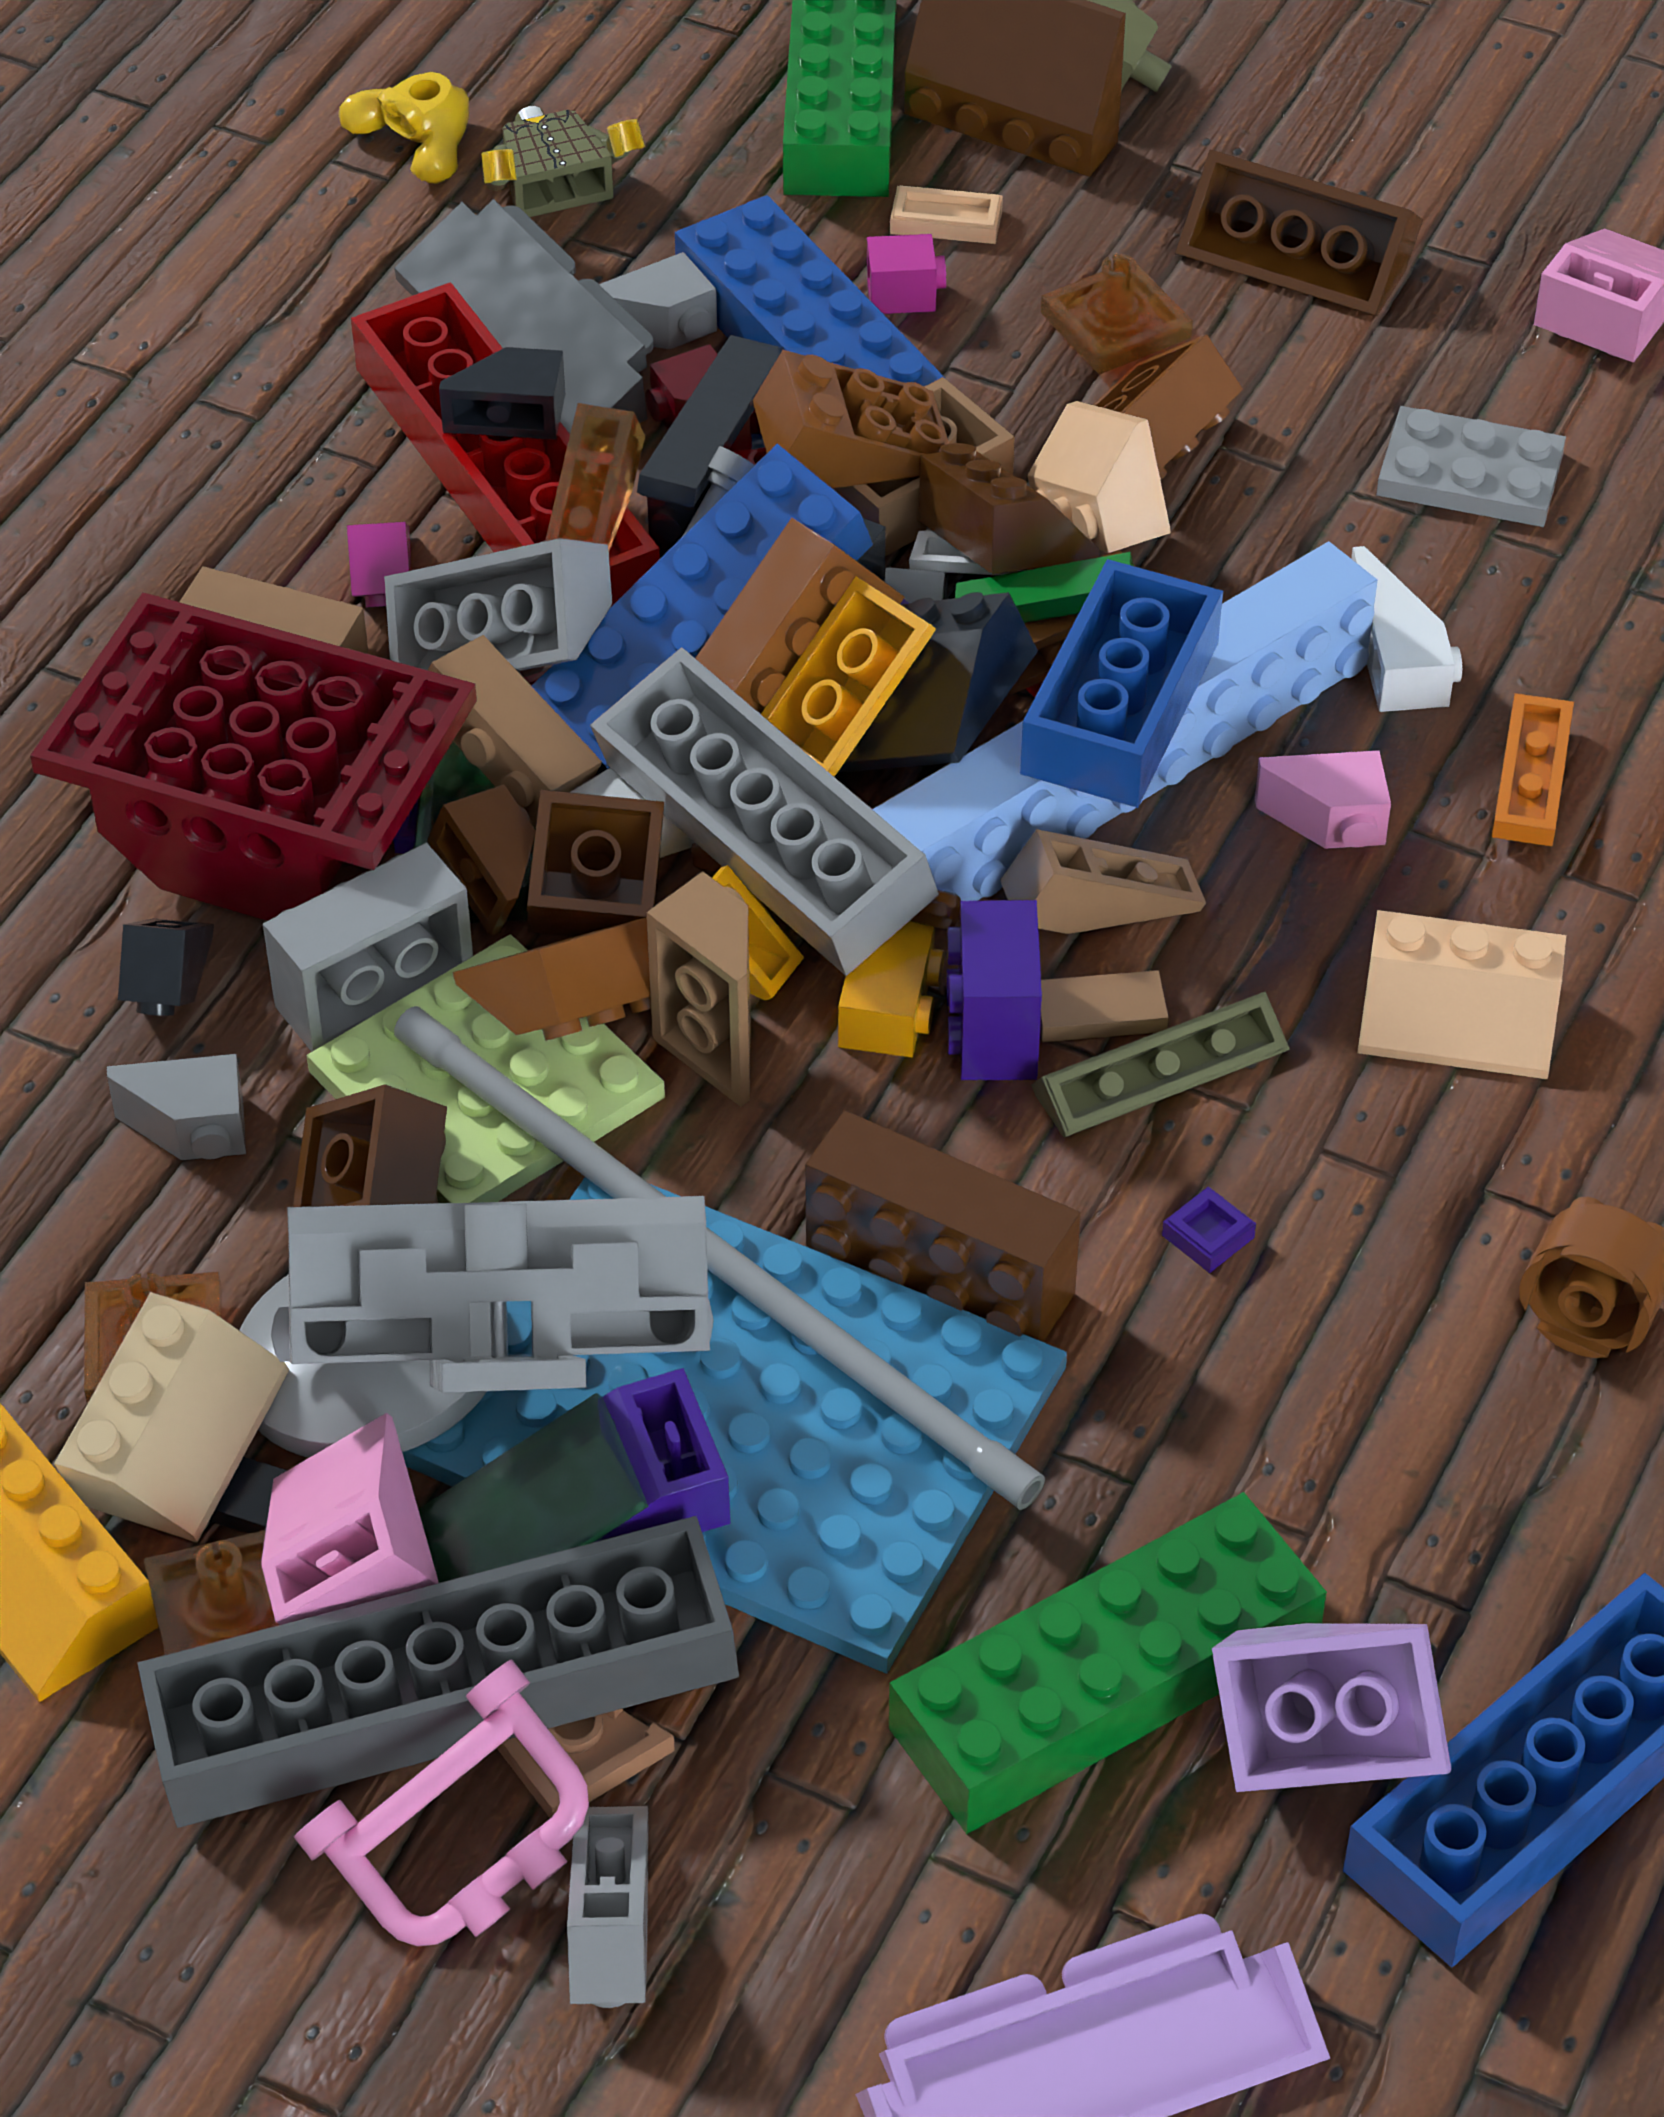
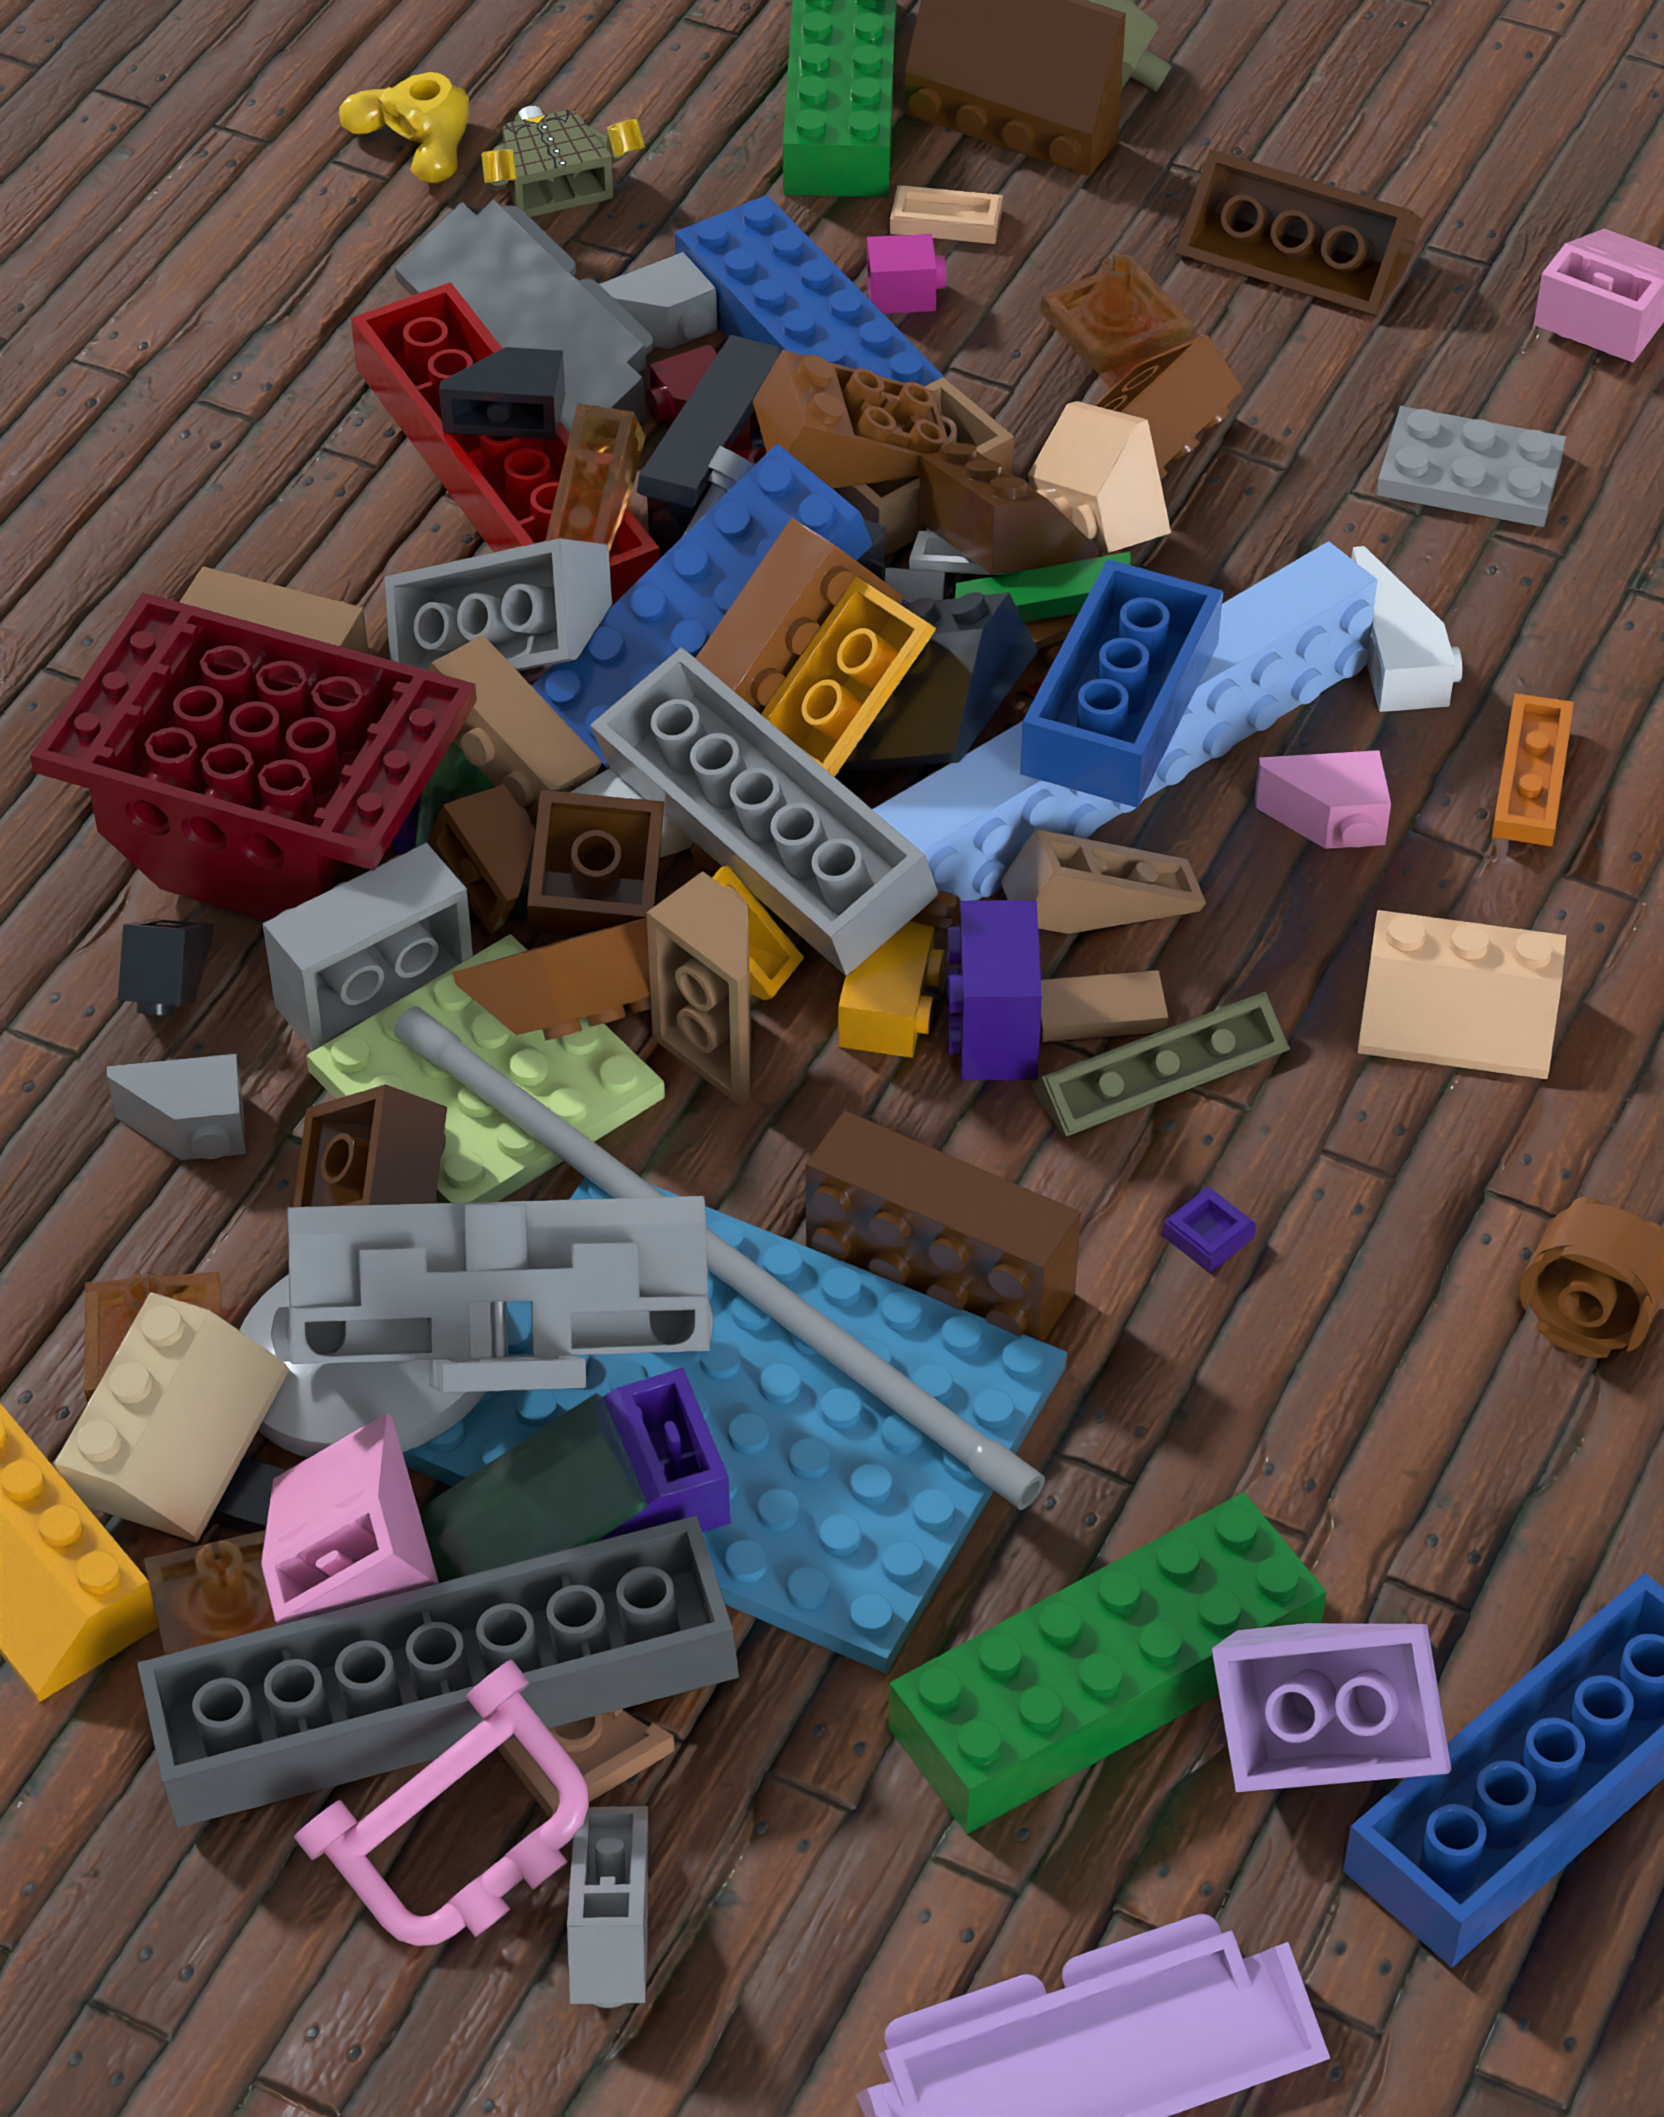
(376, 553): dark pink slope -> none

